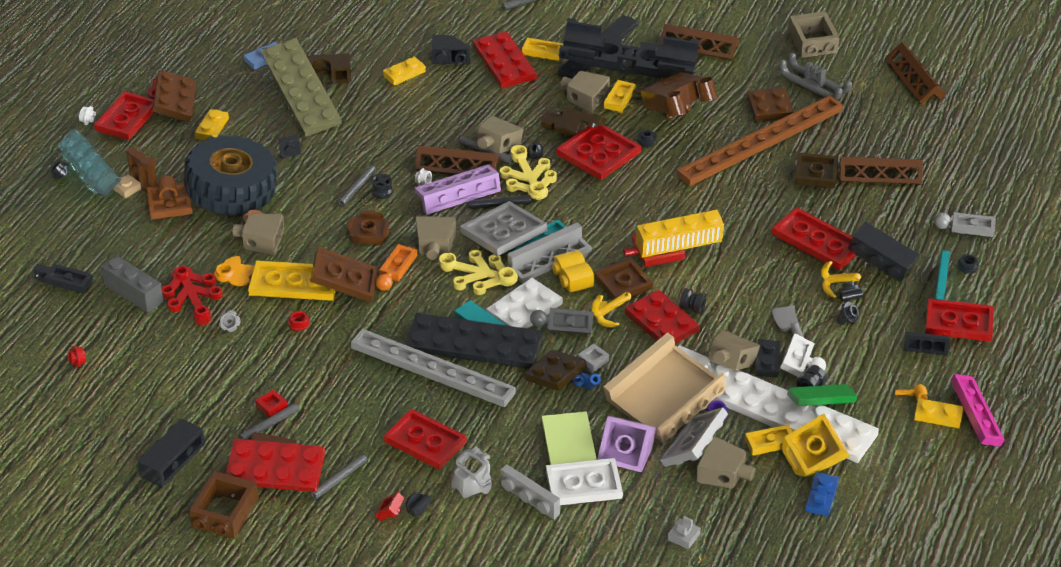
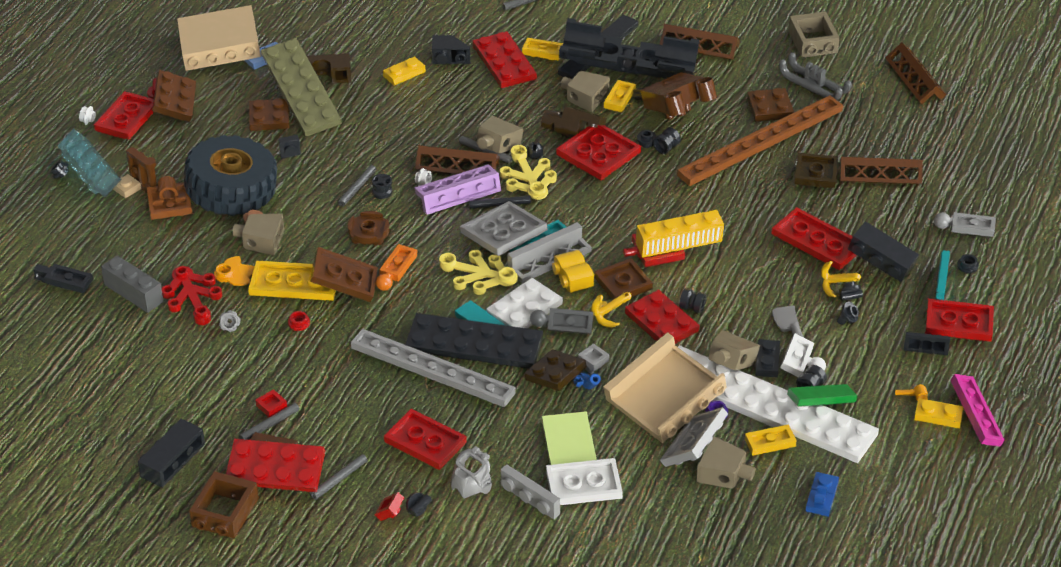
(76, 356): red plate -> none
(211, 124): yellow plate -> none
(218, 37): none -> tan panel
(268, 114): none -> reddish brown plate
(435, 235): dark tan torso -> none
(627, 443): lavender slope -> none
(664, 142): none -> black wheel
(684, 532): light grey tile -> none
(814, 447): yellow slope -> none

